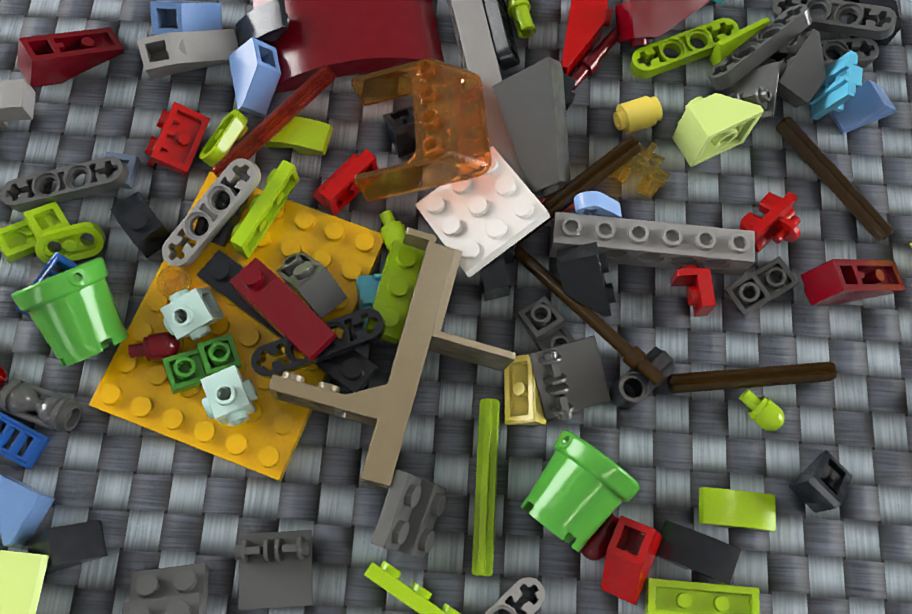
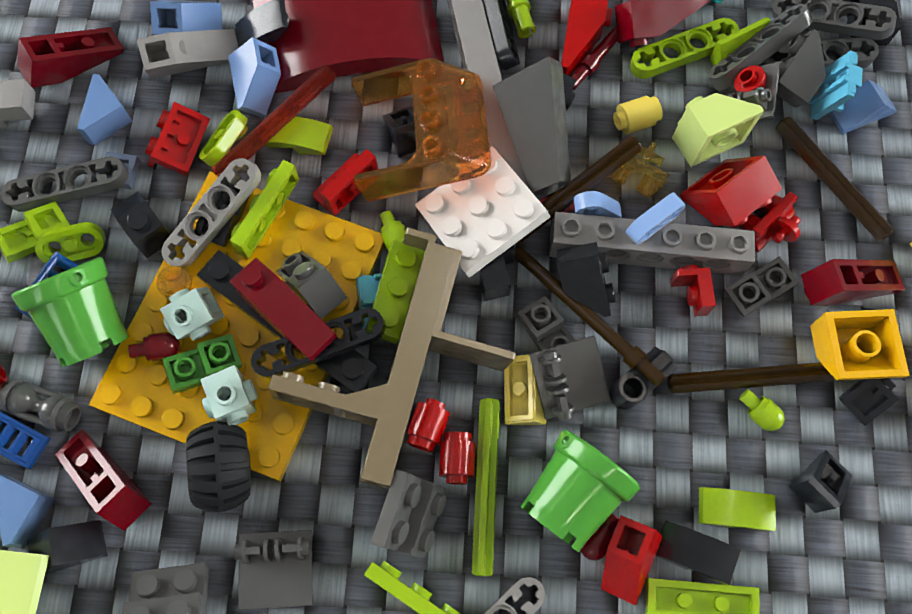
(101, 113): none -> medium blue slope
(102, 481): none -> dark red slope
(218, 467): none -> black wheel
(427, 425): none -> red brick
(457, 458): none -> red brick
(655, 218): none -> light blue beam
(733, 190): none -> red slope
(750, 79): none -> red plate
(860, 344): none -> yellow slope
(869, 398): none -> black bracket

